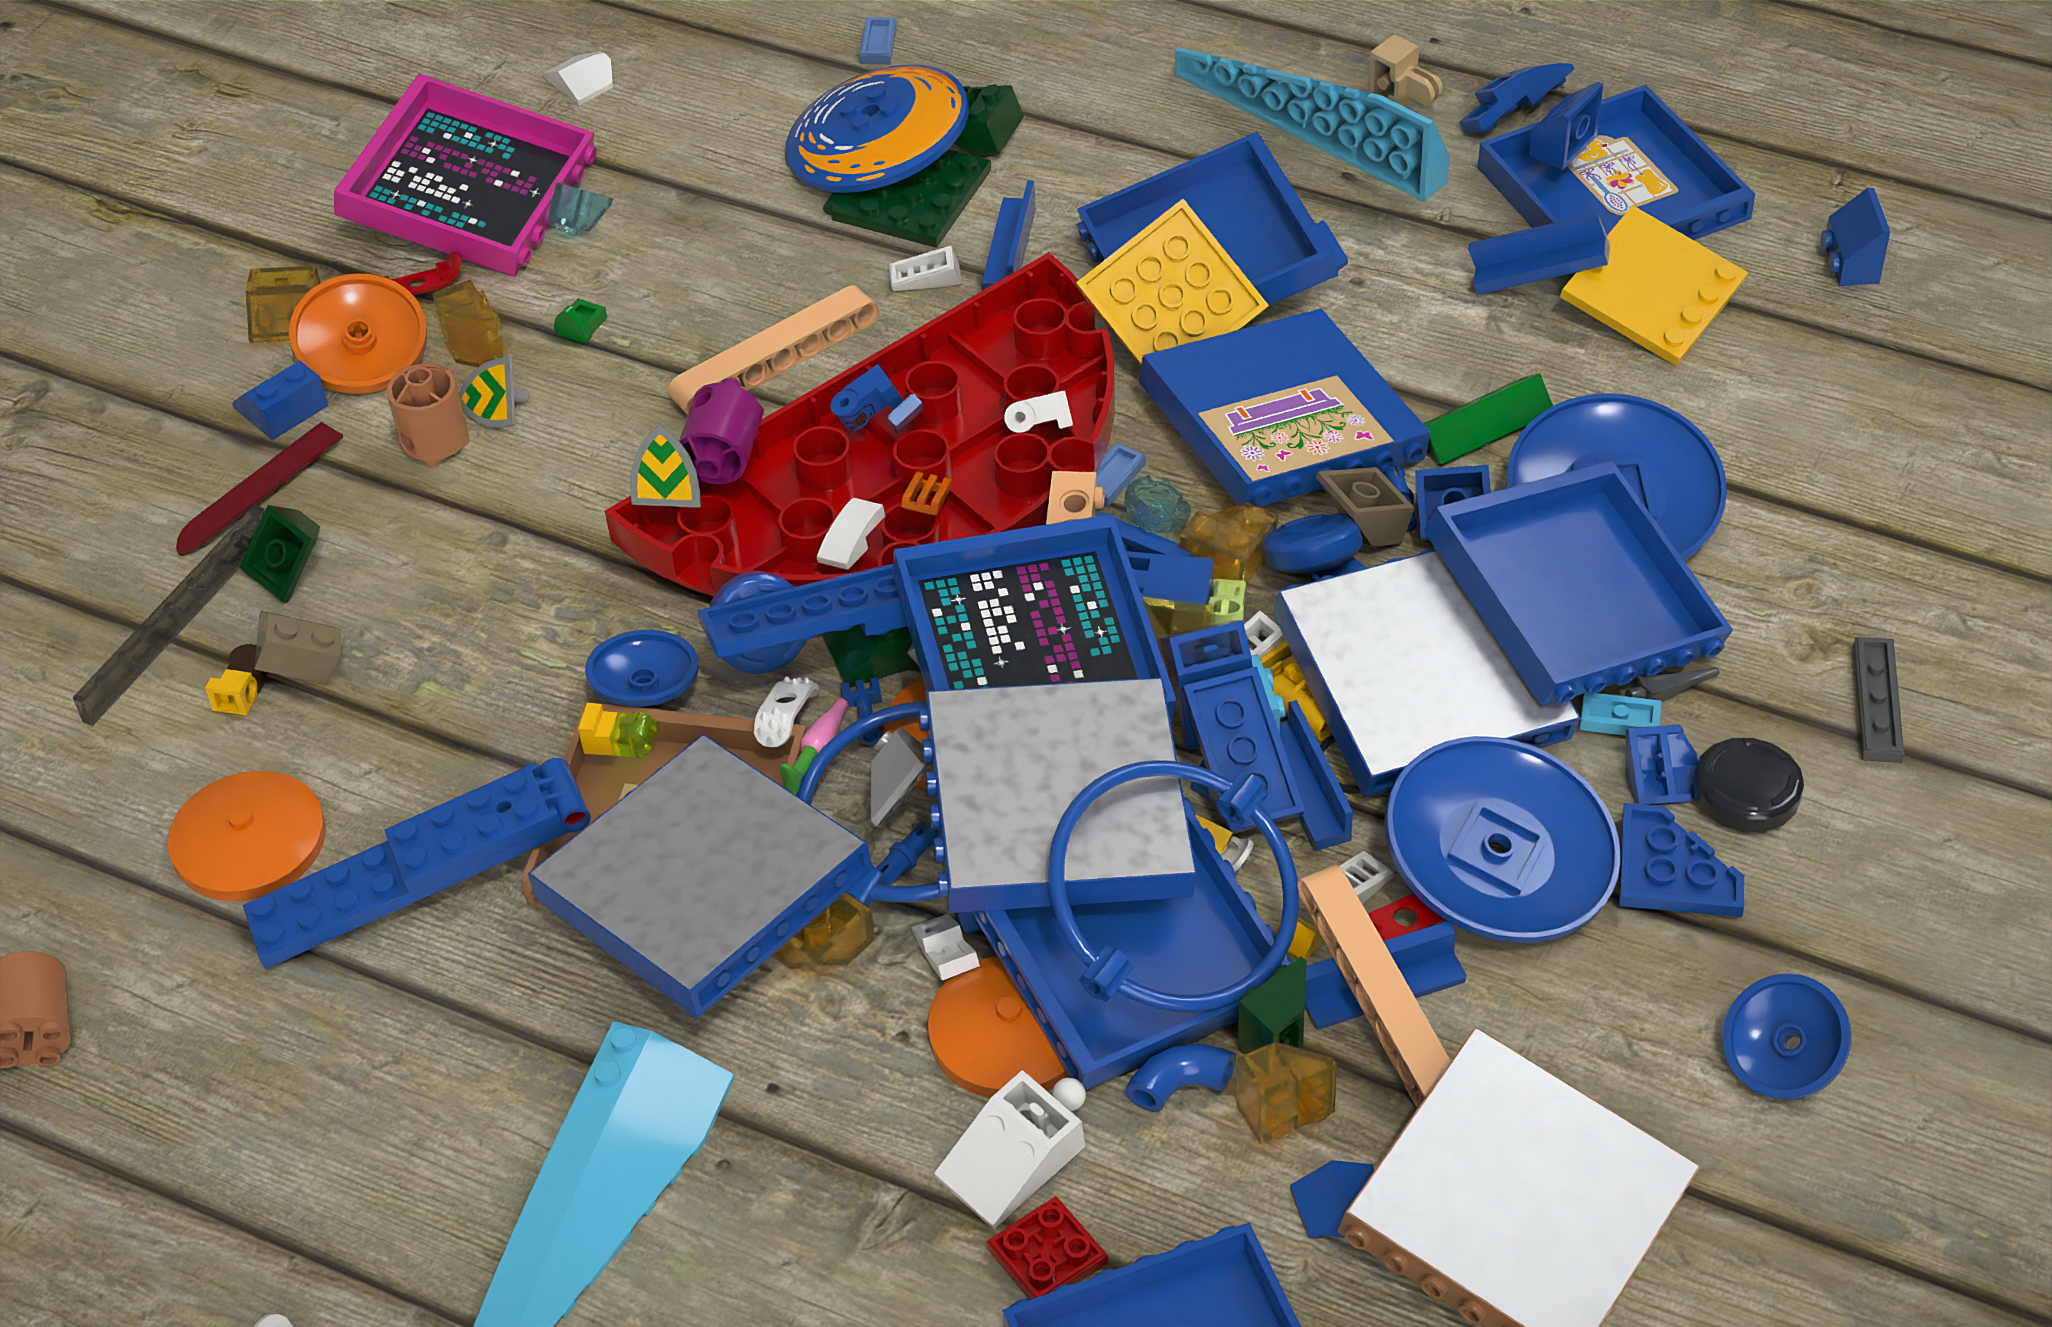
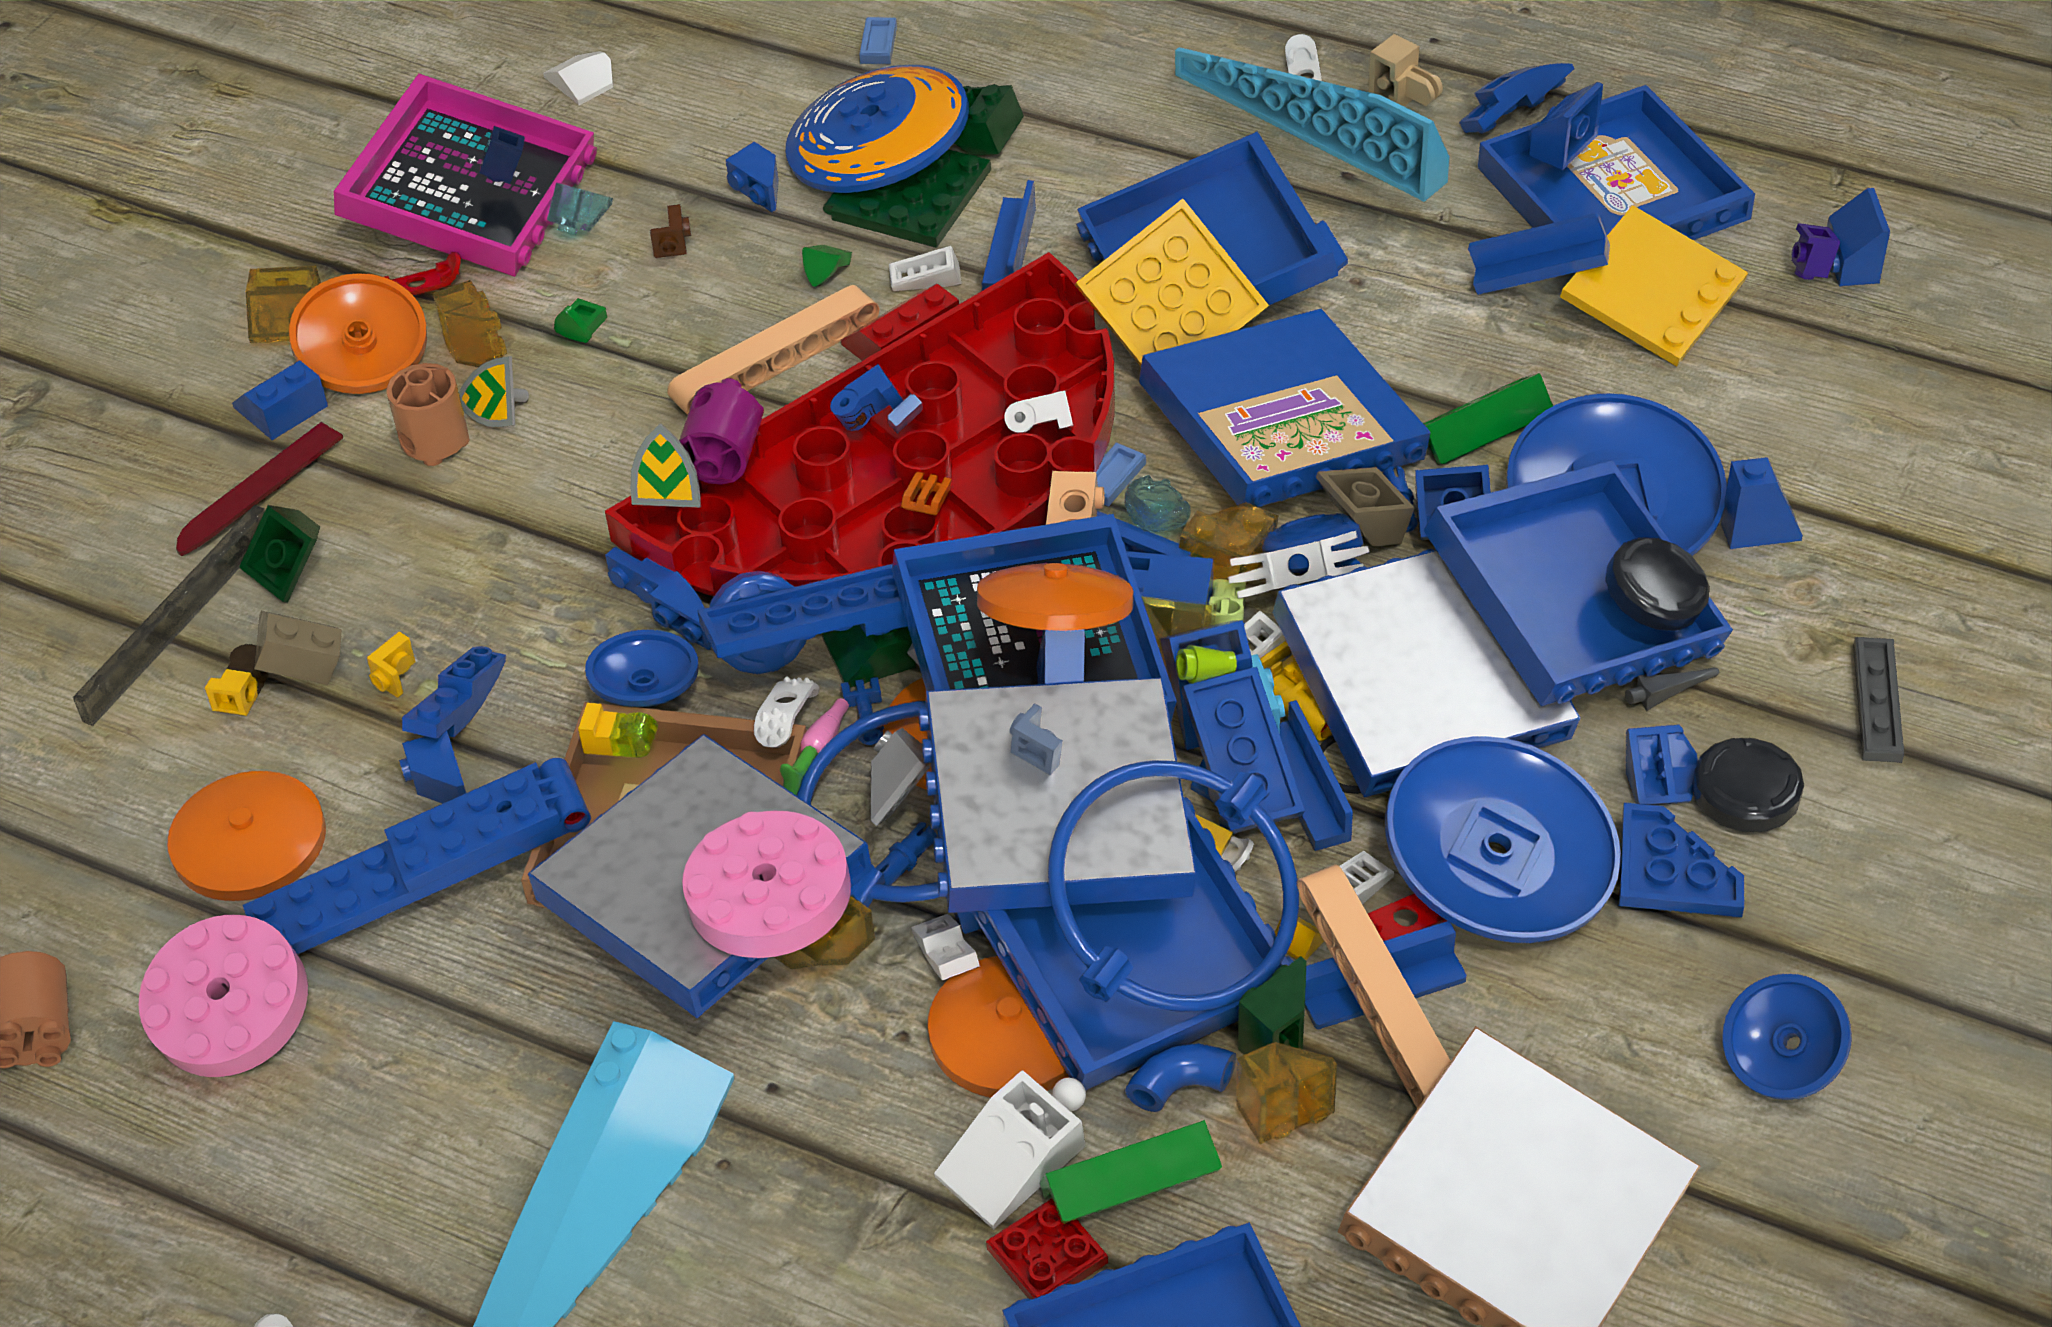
(216, 958): none -> bright pink piece
(390, 662): none -> yellow bracket
(433, 768): none -> blue slope
(459, 694): none -> blue slope
(501, 155): none -> dark blue brick
(670, 595): none -> blue slope
(671, 239): none -> reddish brown bracket
(755, 175): none -> blue slope
(784, 909): none -> bright pink piece
(822, 262): none -> green tile
(847, 535): white slope -> none
(899, 321): none -> red slope
(1033, 743): none -> sand blue bracket
(1055, 597): none -> orange dish
(1061, 657): none -> slope
(1131, 1172): none -> green panel
(1203, 663): none -> lime cone
(1276, 568): none -> white piece
(1302, 56): none -> white piece
(1327, 1194): blue slope -> none
(1618, 713): medium azure plate -> none
(1657, 583): none -> black piece
(1757, 507): none -> blue slope
(1814, 251): none -> dark purple brick

